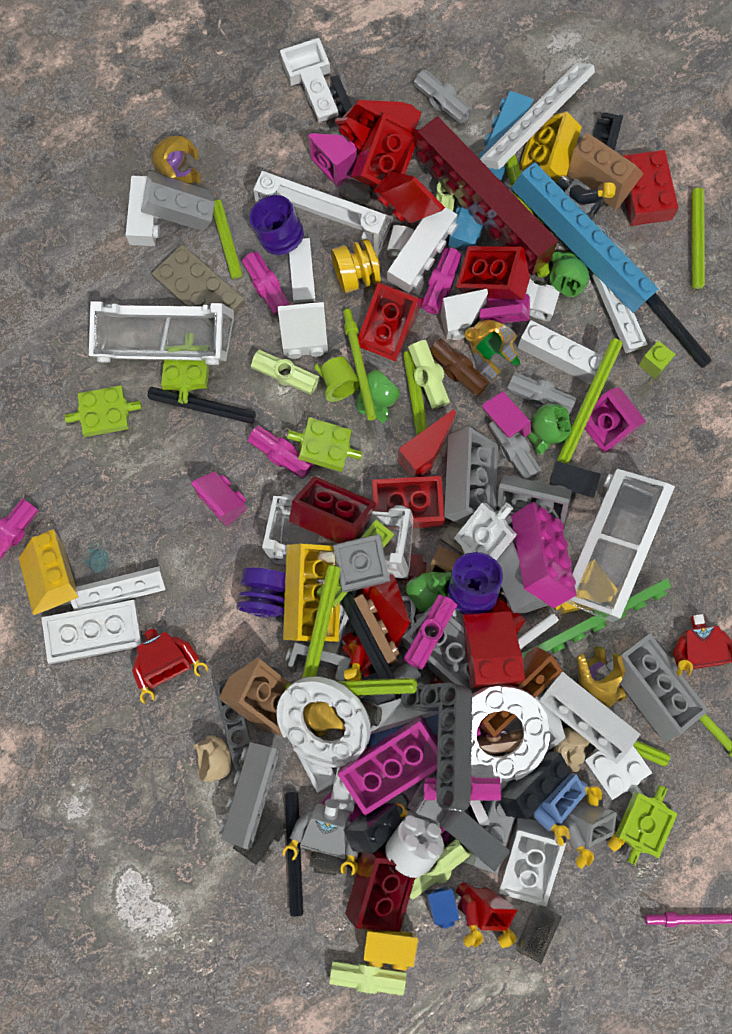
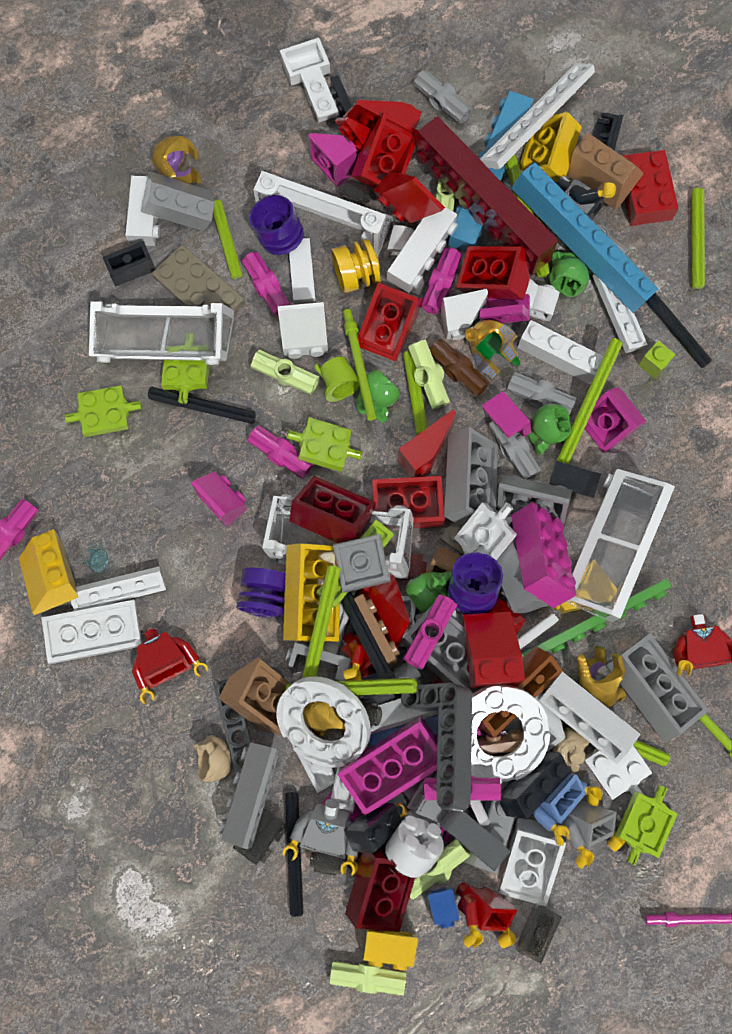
(129, 263): none -> black brick

